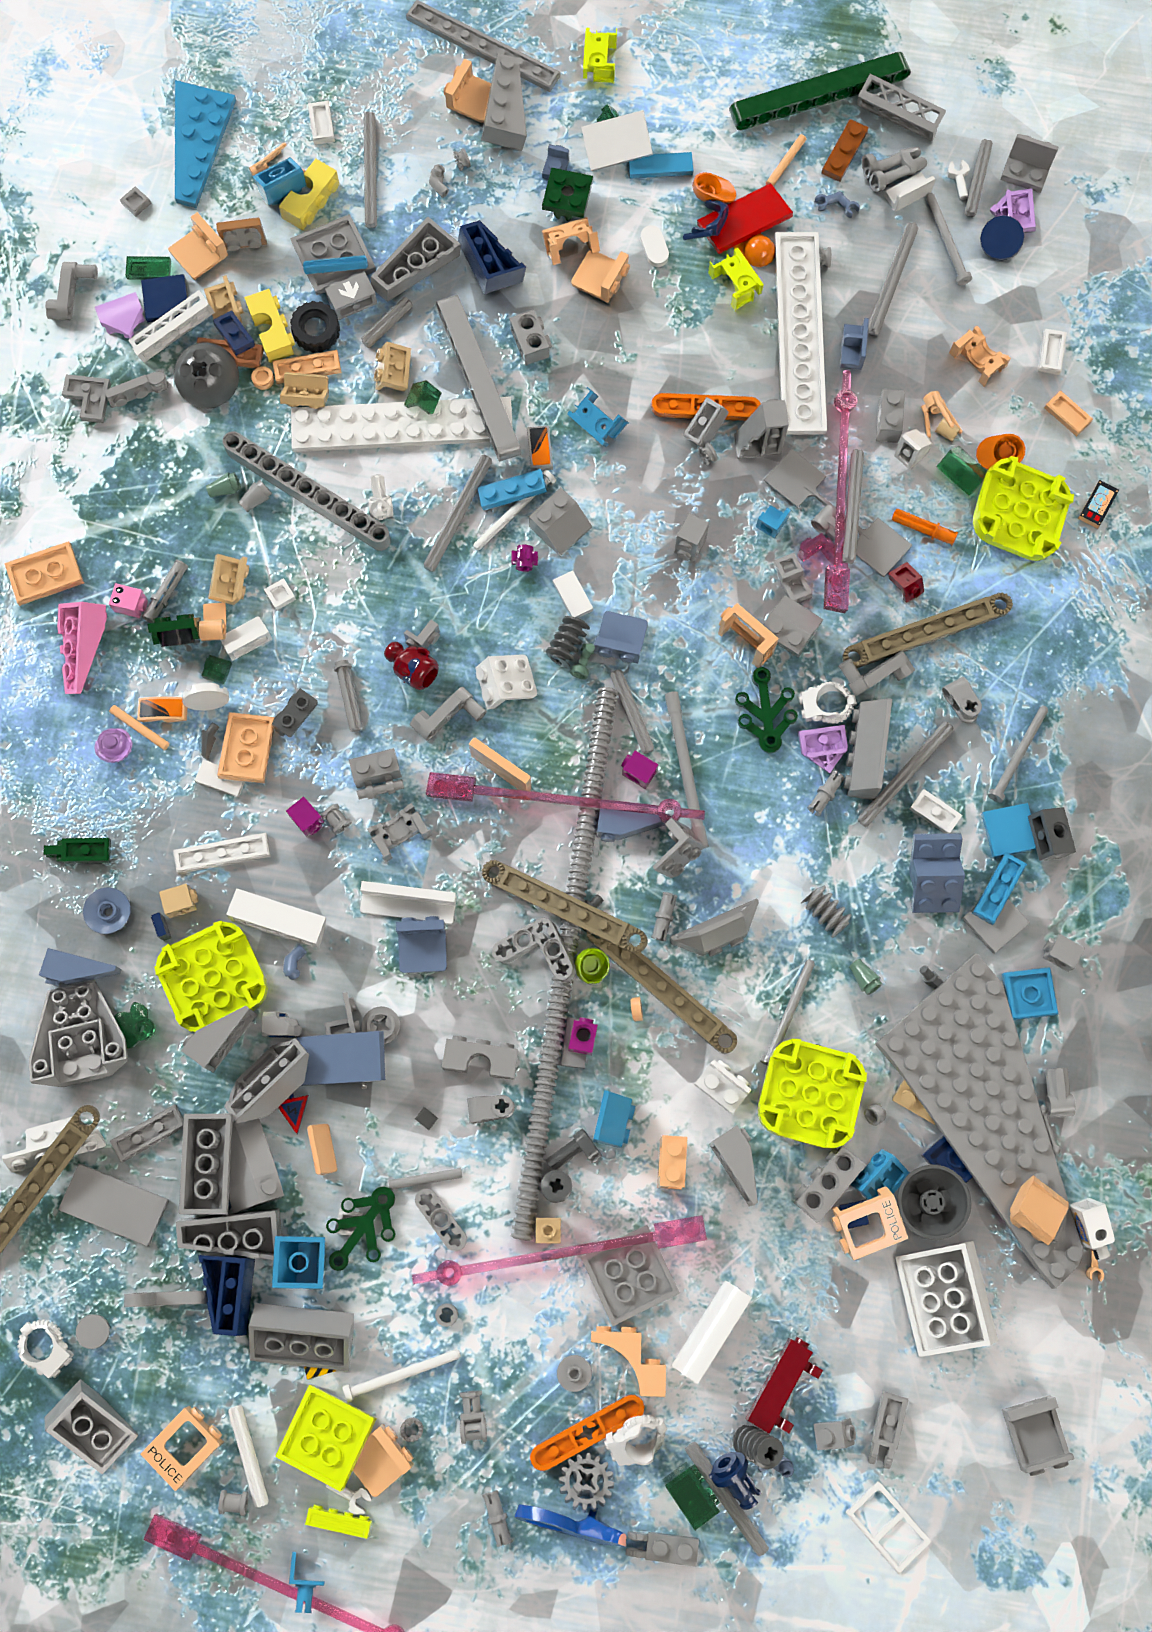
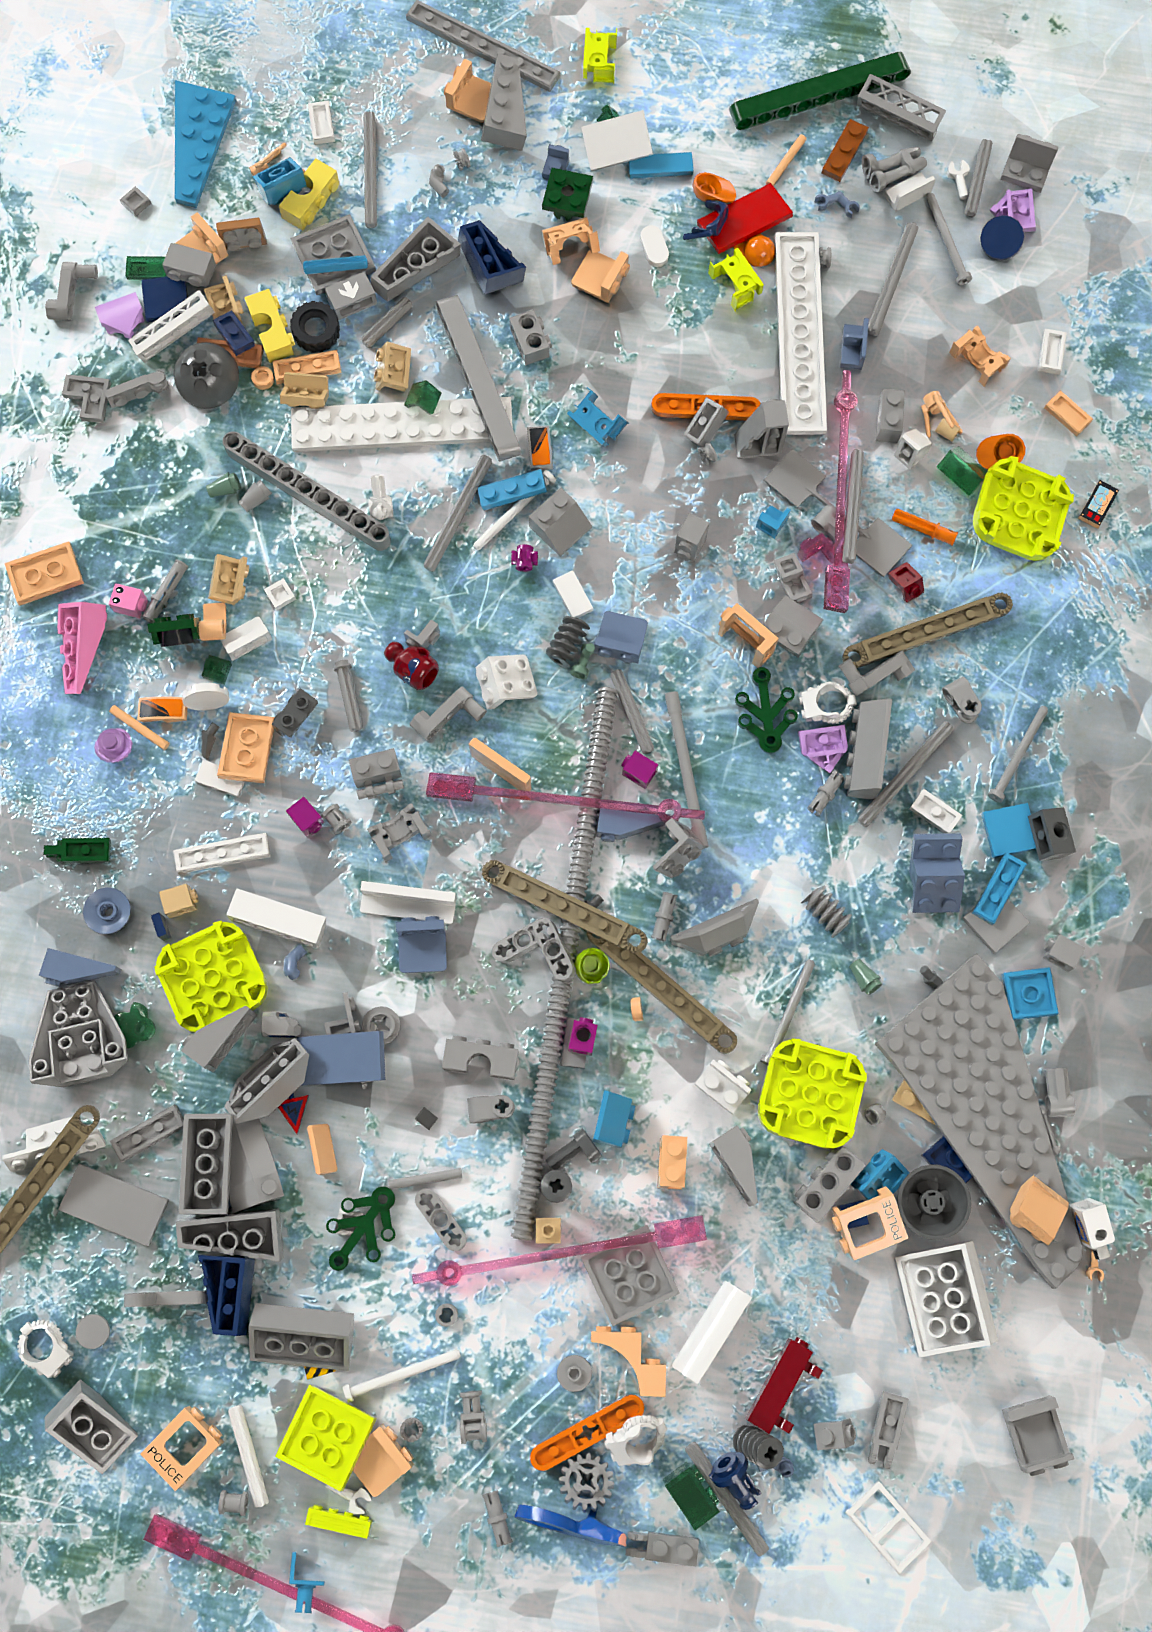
(189, 265): none -> light grey brick
(298, 1262): dark azure slope -> none

